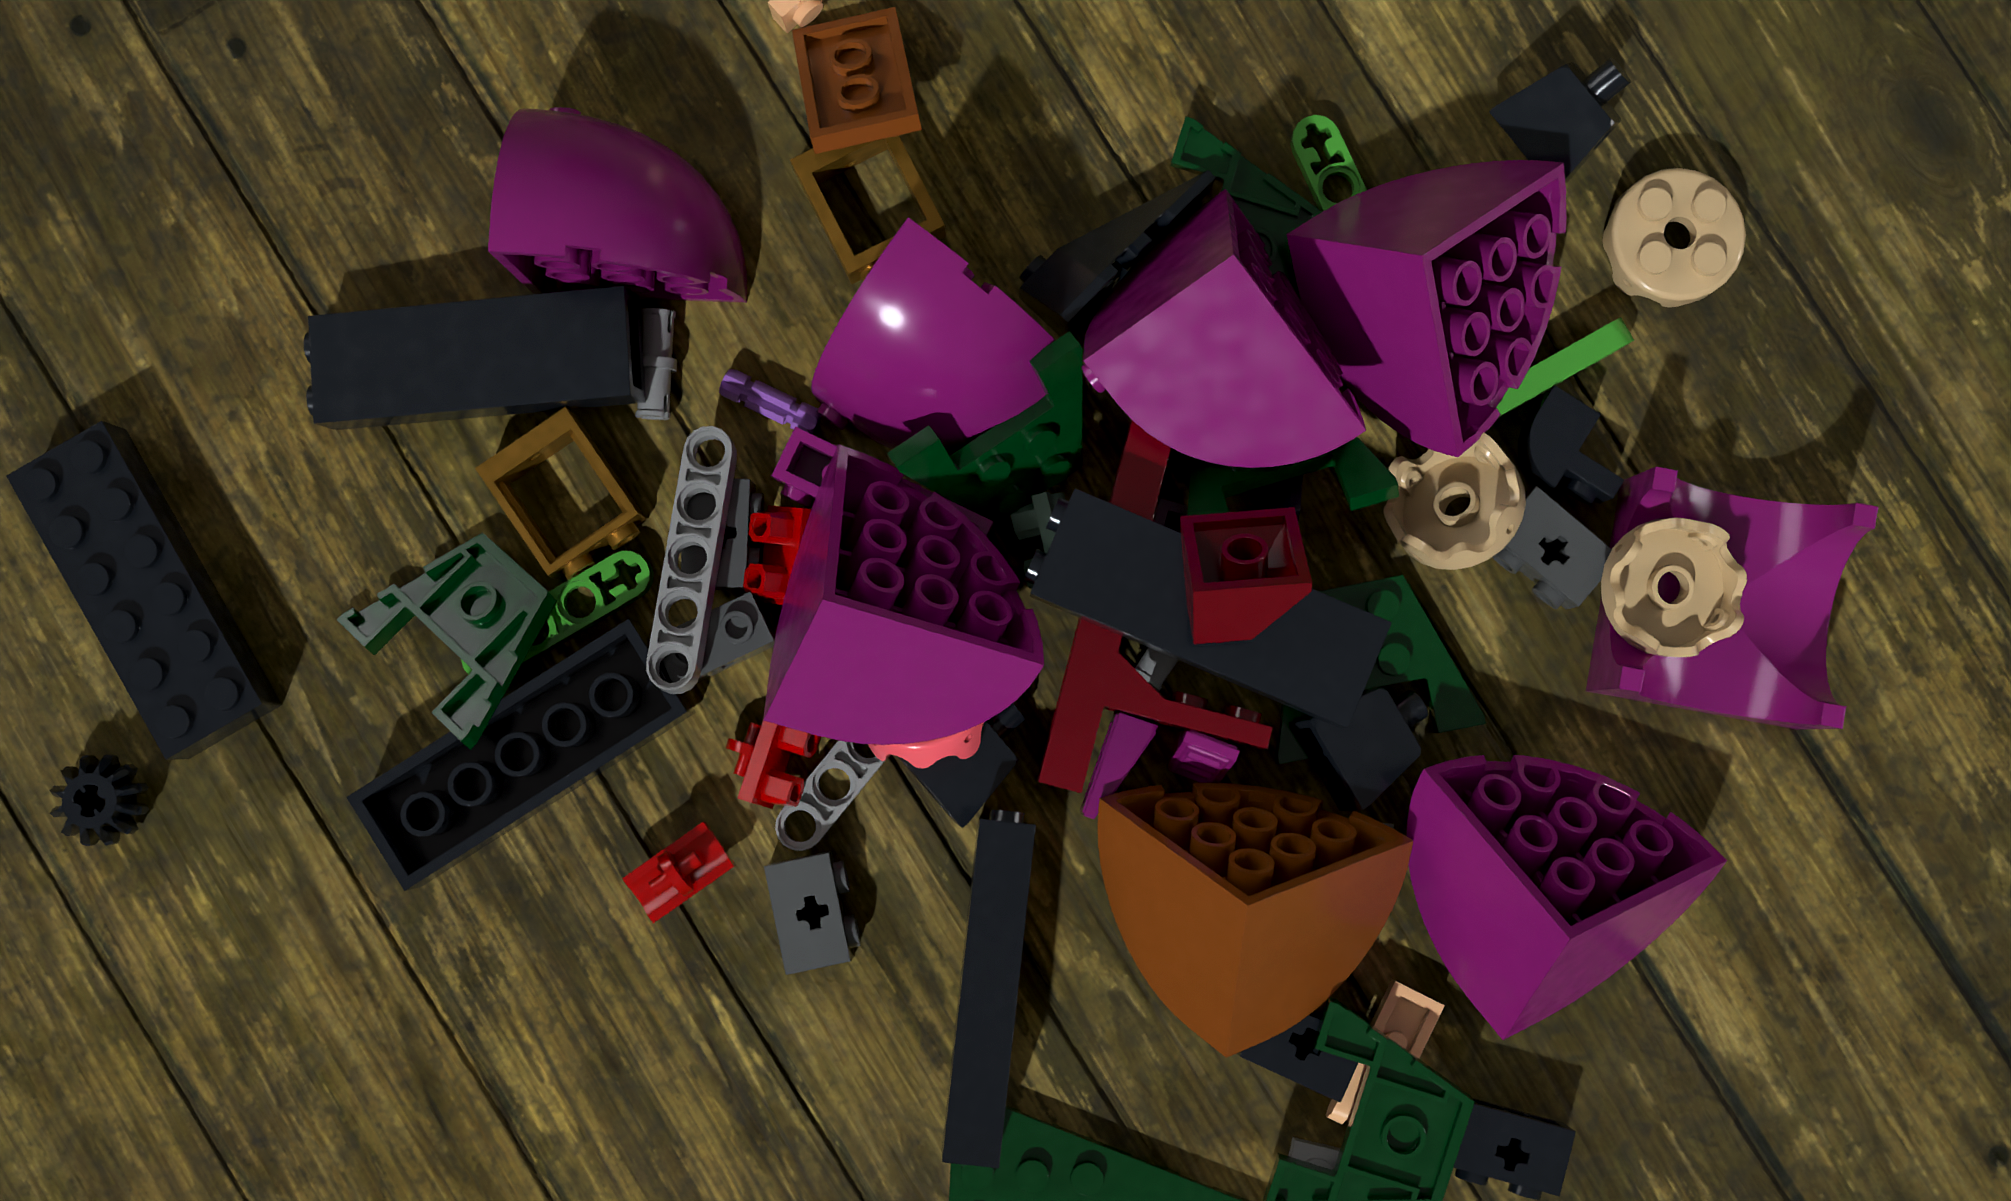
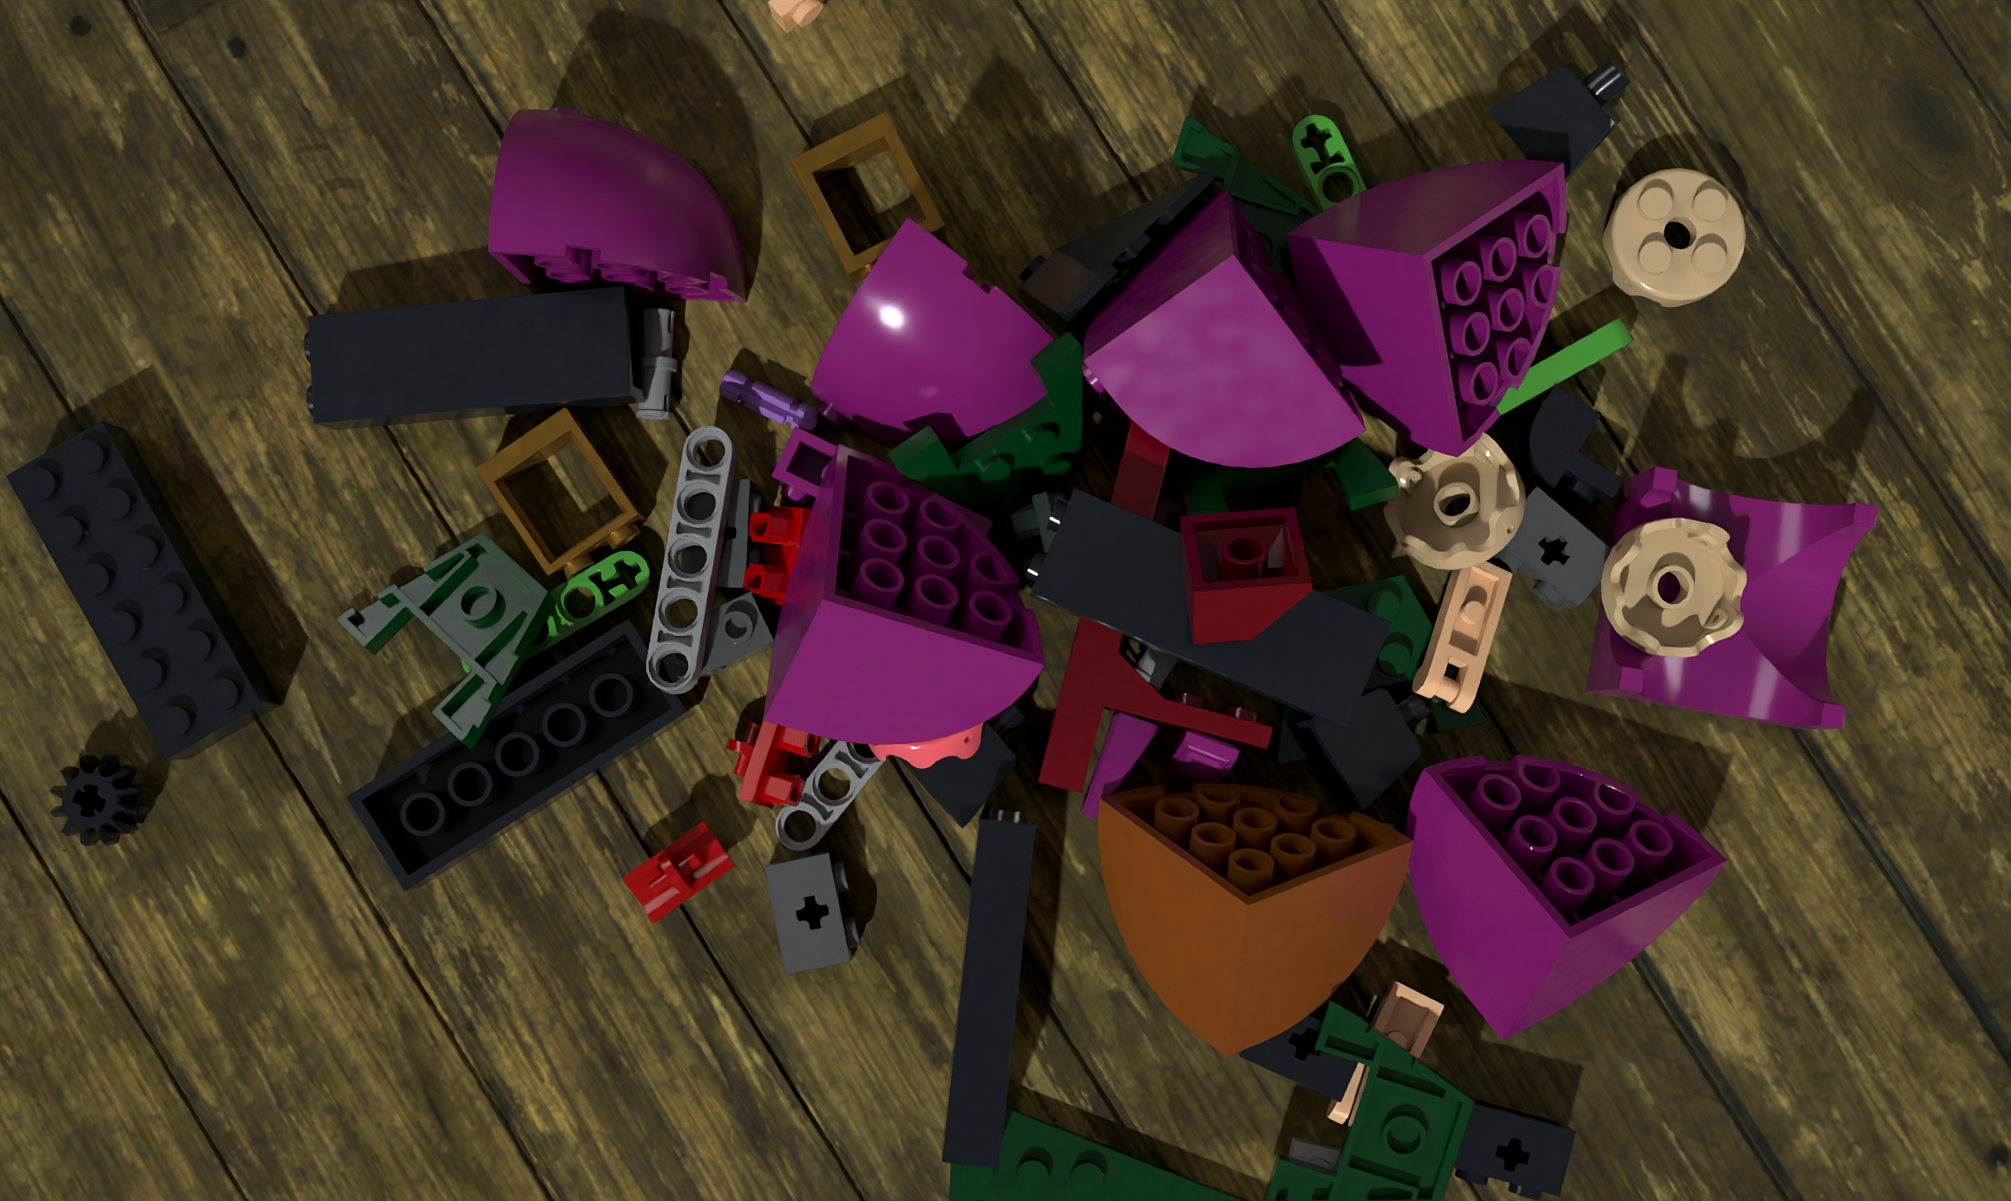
(855, 80): dark orange plate -> none
(1463, 634): none -> light nougat plate

